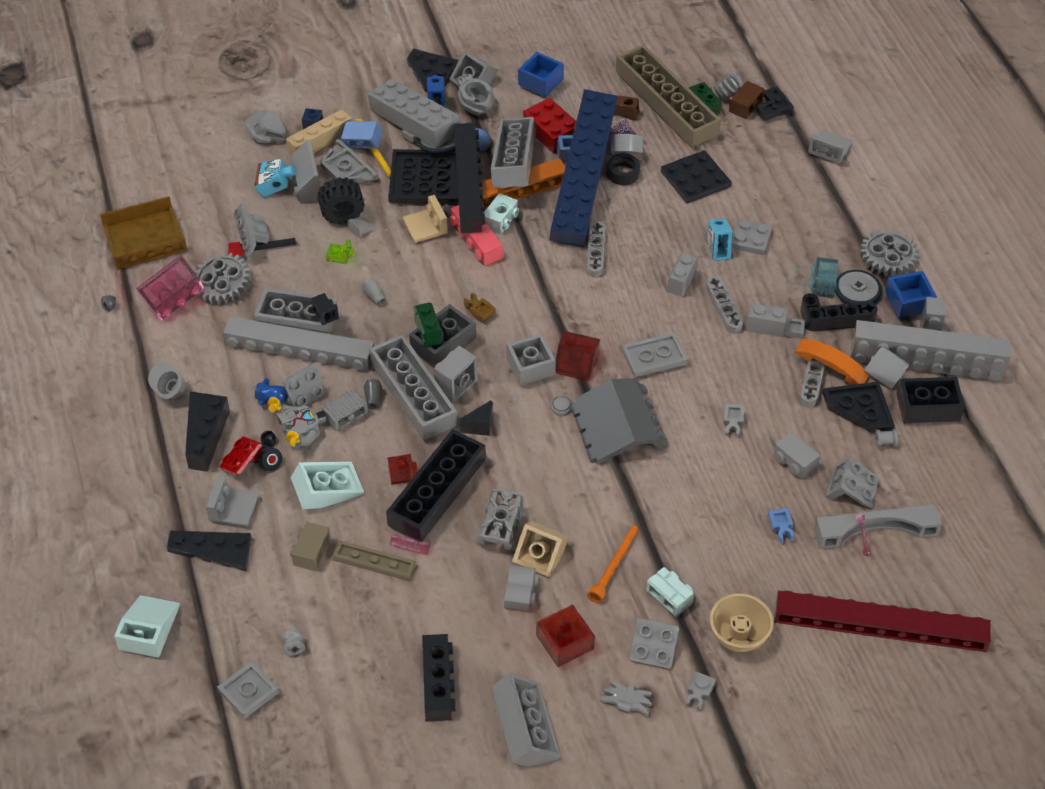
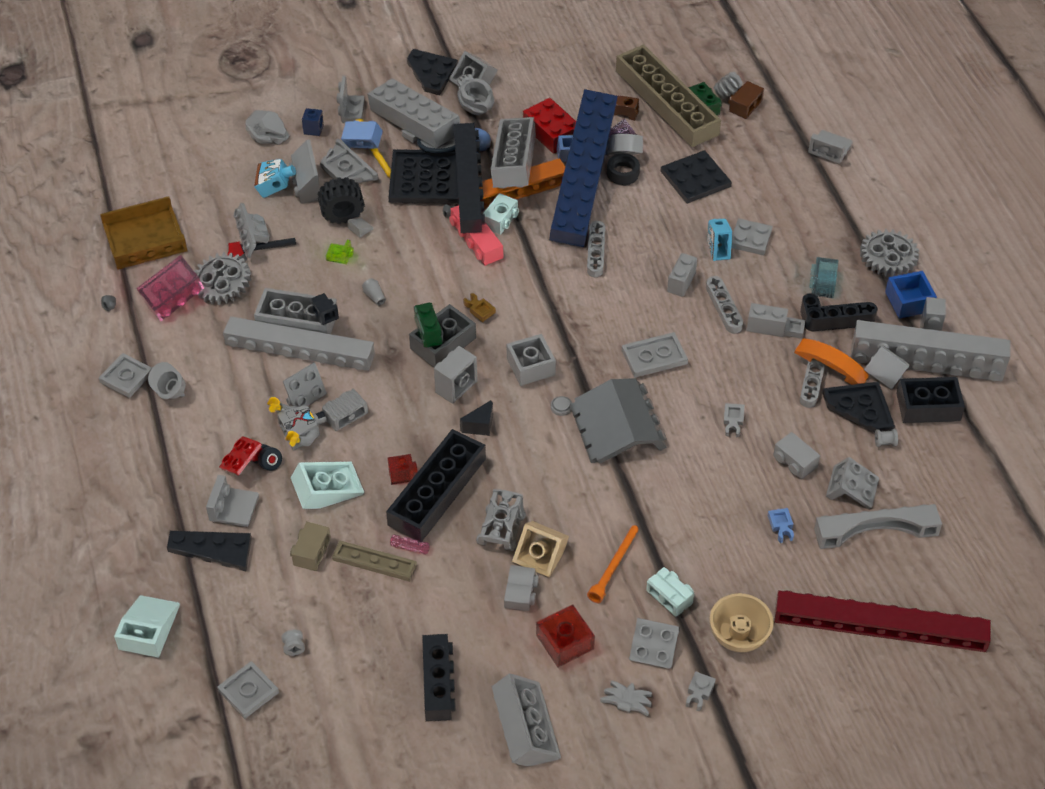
(125, 375): none -> light grey plate
(204, 428): black wedge -> none
(265, 391): blue animal -> none
(268, 438): black hinge -> none
(321, 133): tan brick -> none
(350, 106): none -> light grey bracket
(372, 392): dark grey cone -> none
(413, 387): light grey brick -> none
(427, 222): tan bracket -> none
(435, 88): blue torso -> none
(540, 74): blue piece -> none
(577, 355): clear red slope -> none
(776, 104): black plate -> none
(858, 287): light grey wheel -> none
(861, 518): clear pink hinge -> none

